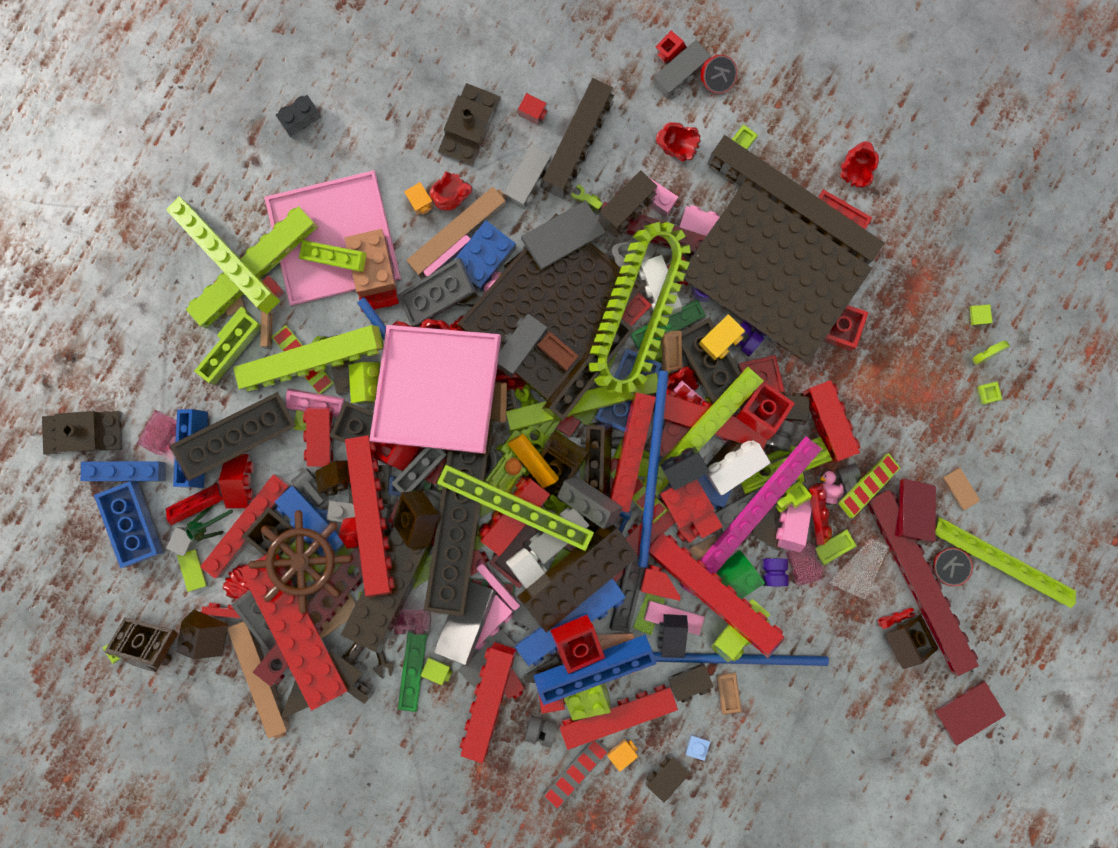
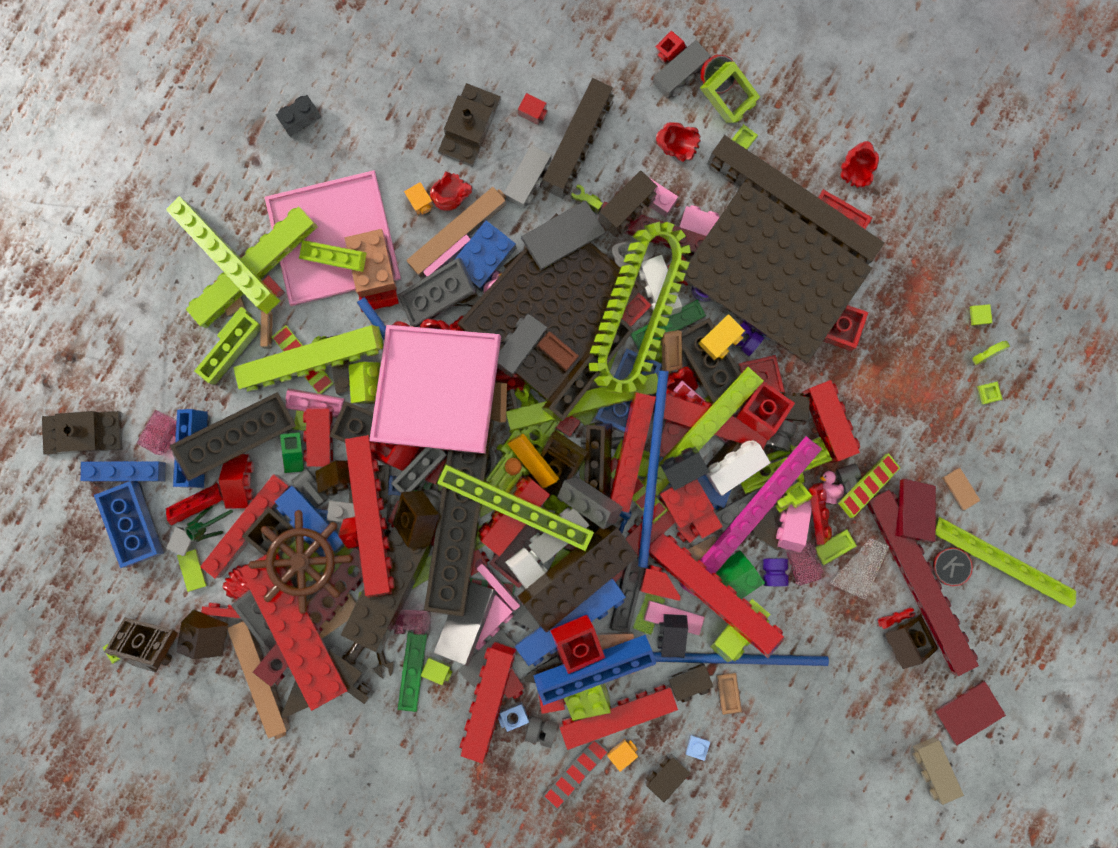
(292, 452): none -> green slope
(520, 710): none -> light blue brick
(717, 79): none -> lime window
(937, 771): none -> dark tan brick

